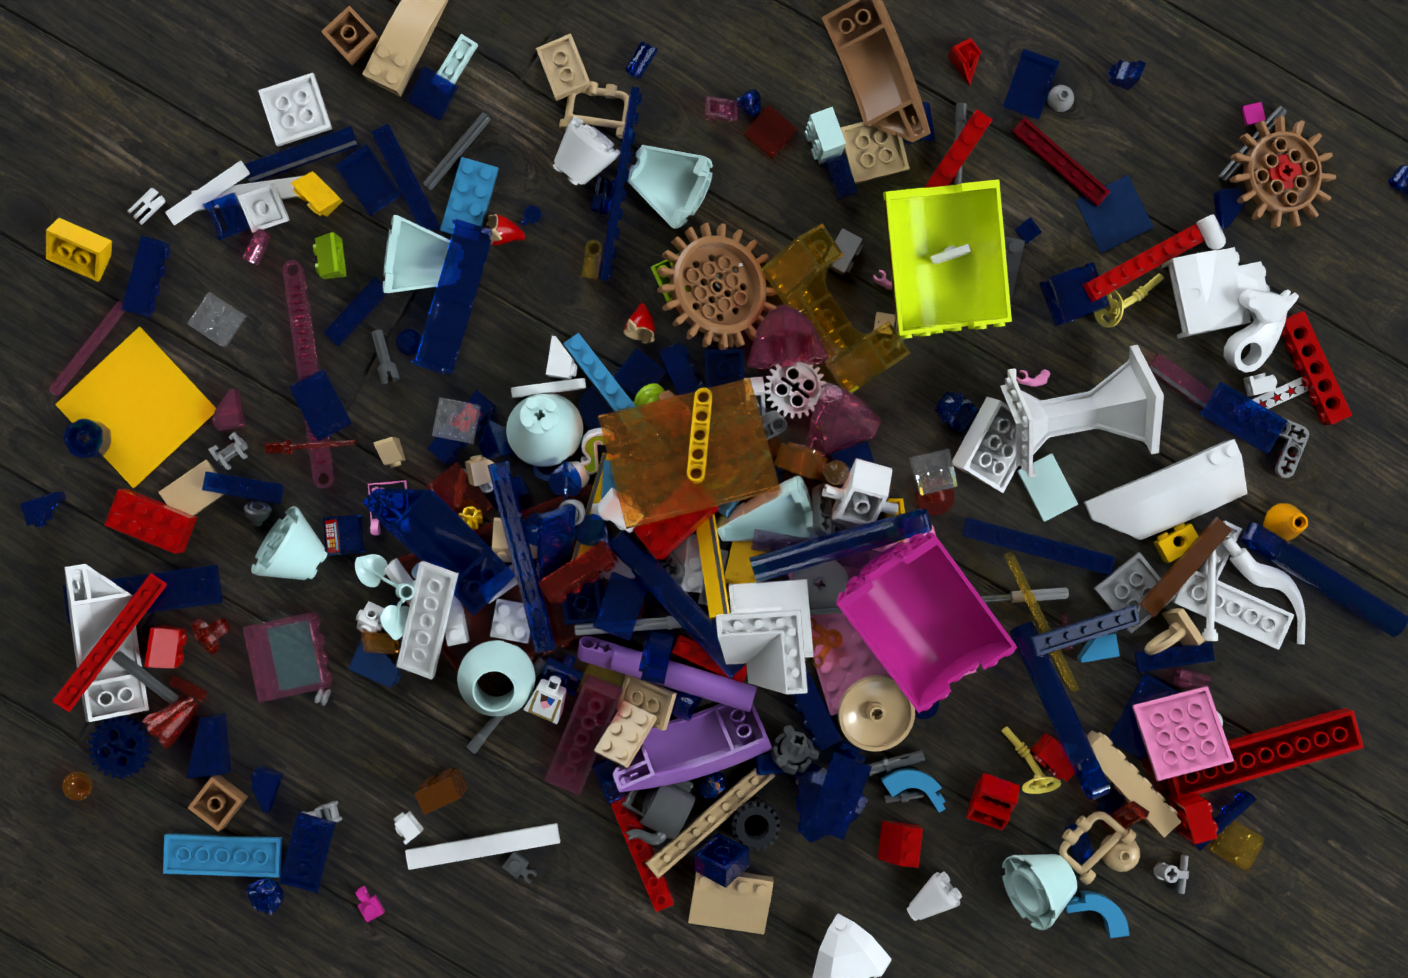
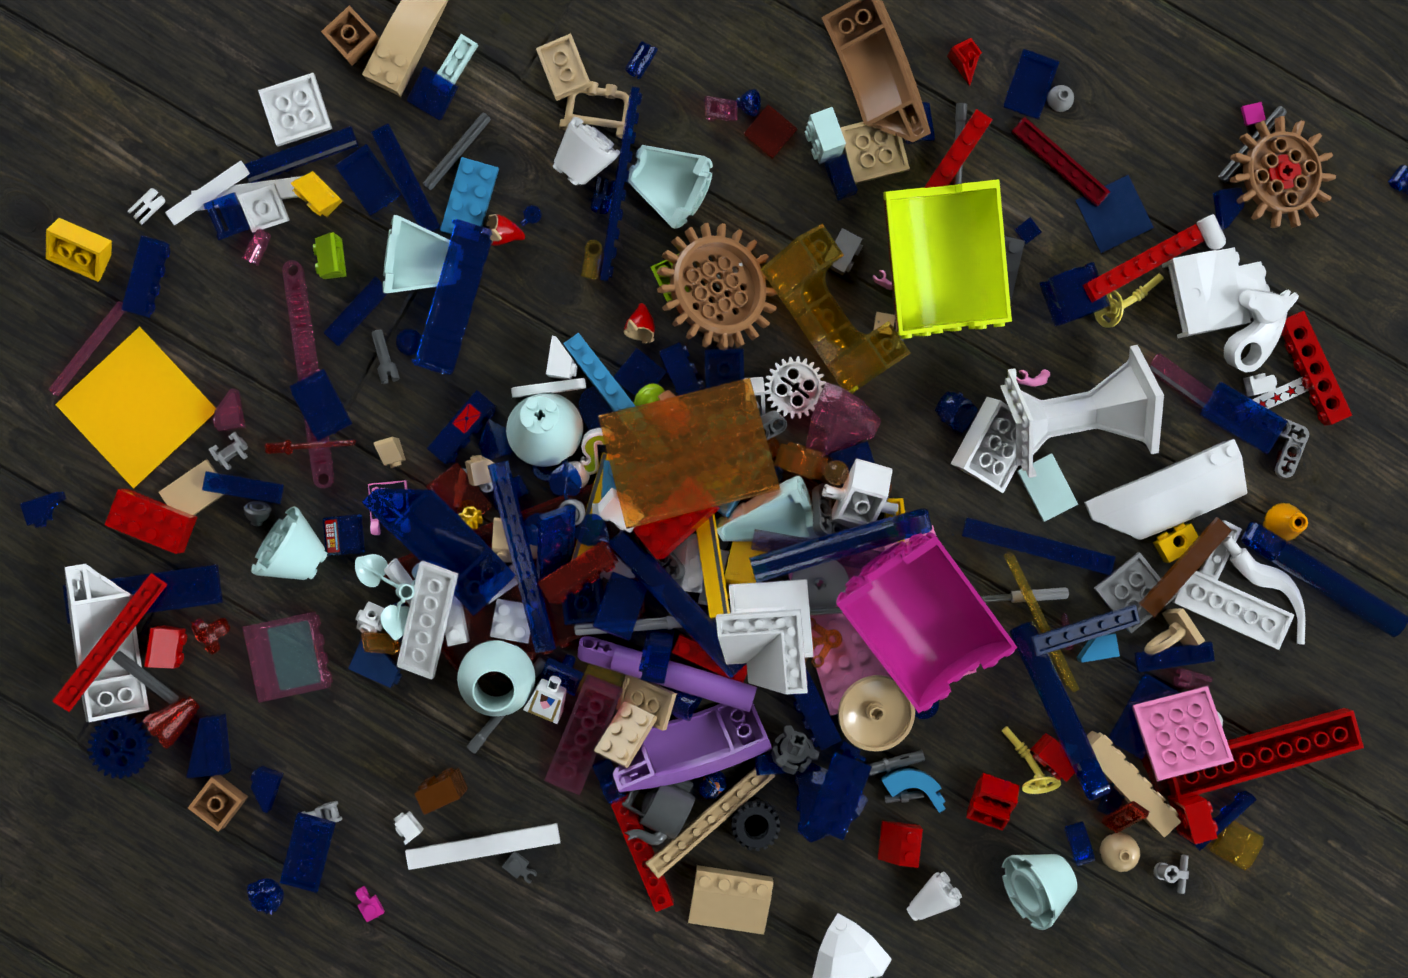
(77, 785): clear orange hair -> none
(98, 435): clear blue brick -> none
(188, 688): clear red axle -> none
(217, 319): clear brick -> none
(222, 855): dark azure plate -> none
(322, 696): light grey bush -> none
(456, 420): clear brick -> none
(699, 426): yellow beam -> none
(722, 860): clear blue brick -> none
(786, 339): clear pink brick -> none
(933, 471): clear slope -> none
(936, 502): clear red tile -> none
(950, 253): white plate -> none
(1084, 824): tan bar -> none
(1113, 917): dark azure arch -> none
(1126, 73): clear blue arch -> none
(1209, 632): white piece -> none

